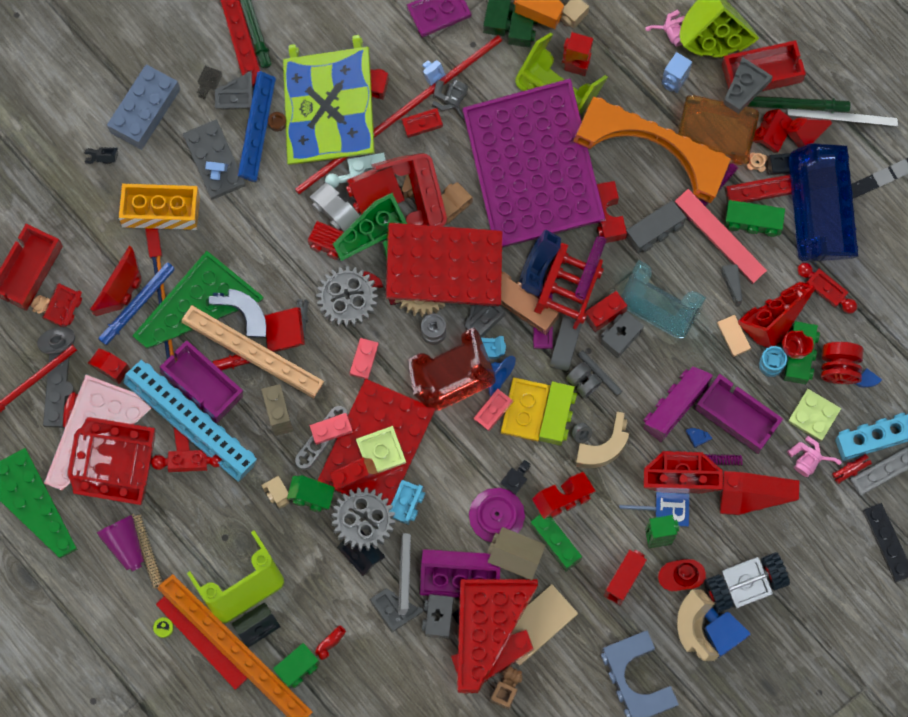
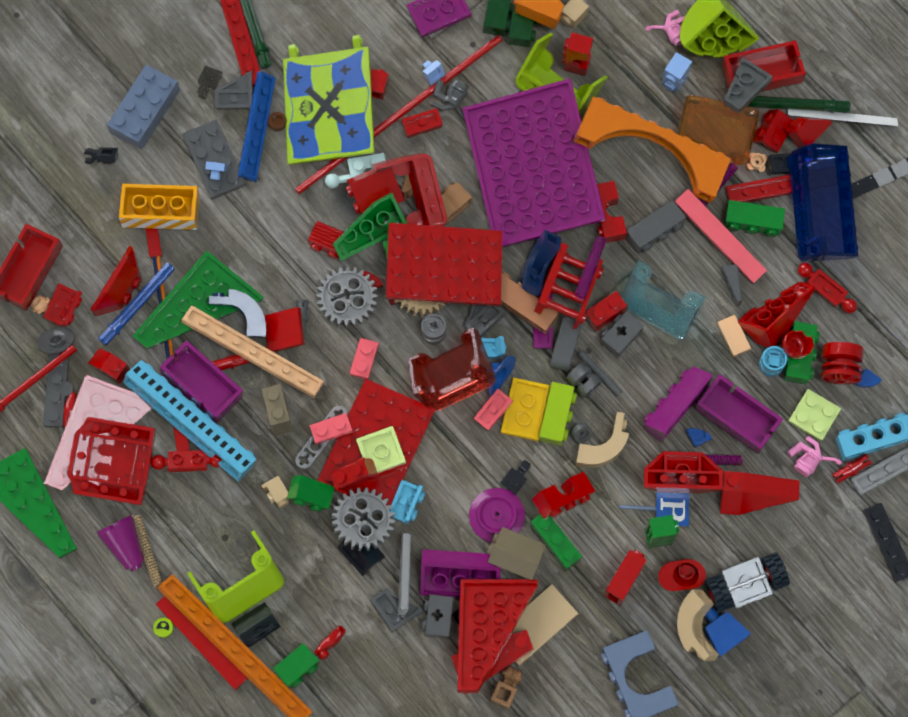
(332, 206): light grey brick -> none

